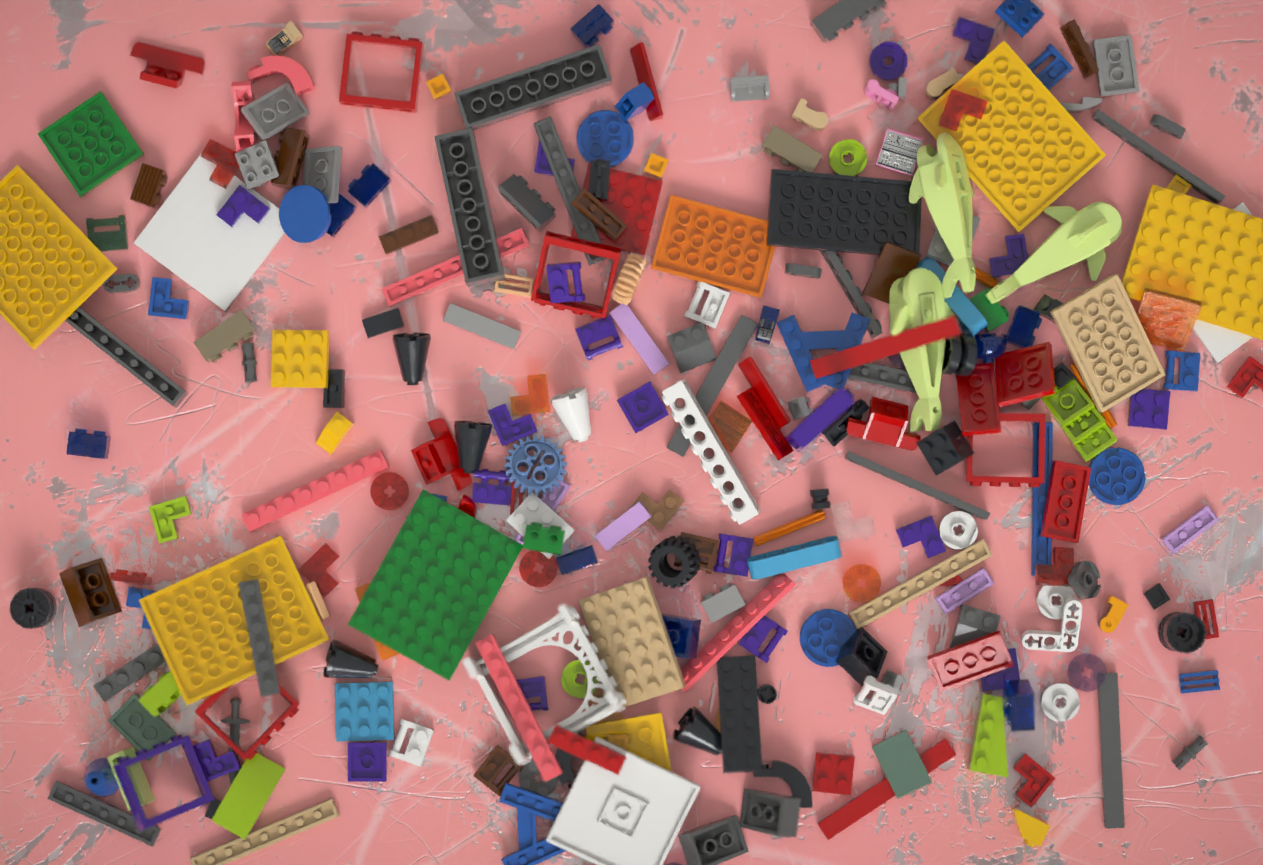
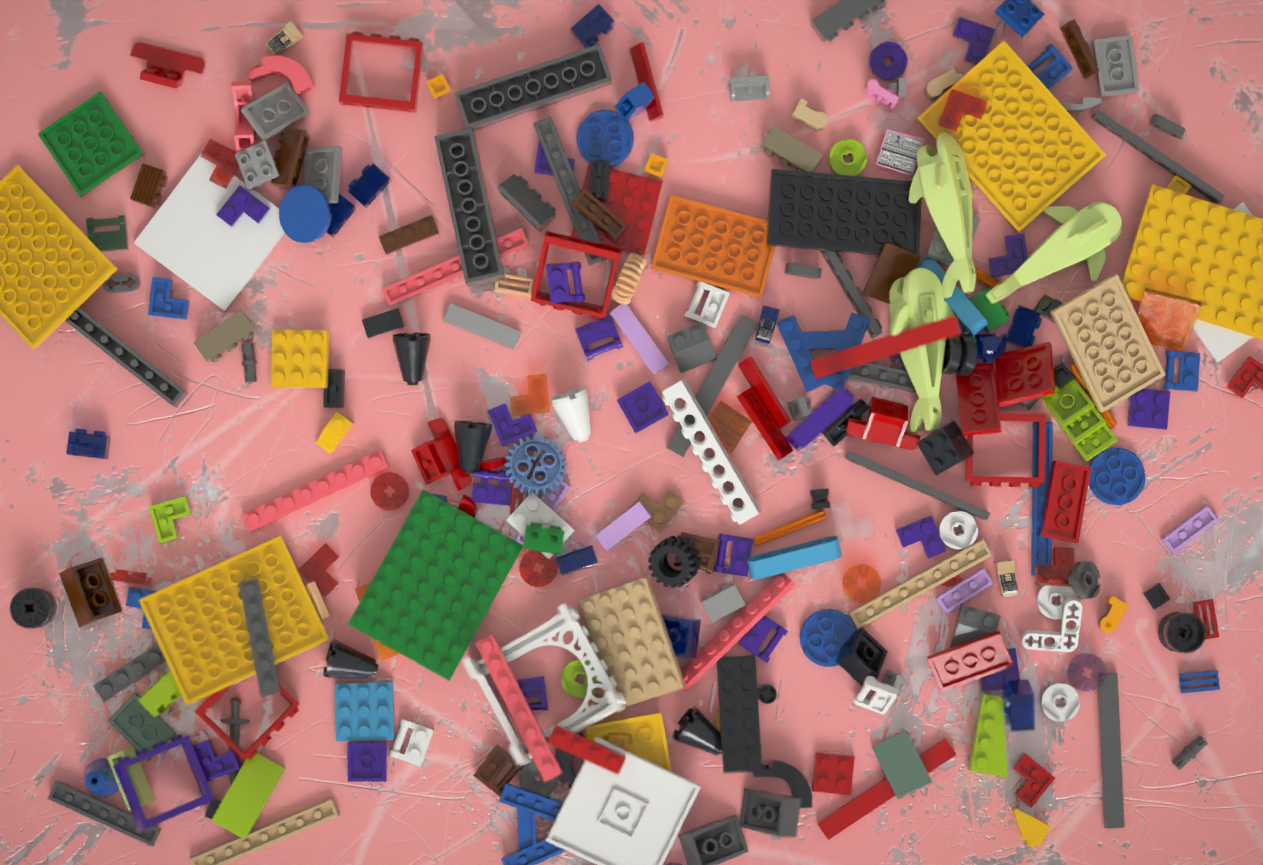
(493, 463): none -> red tile
(1006, 578): none -> leg

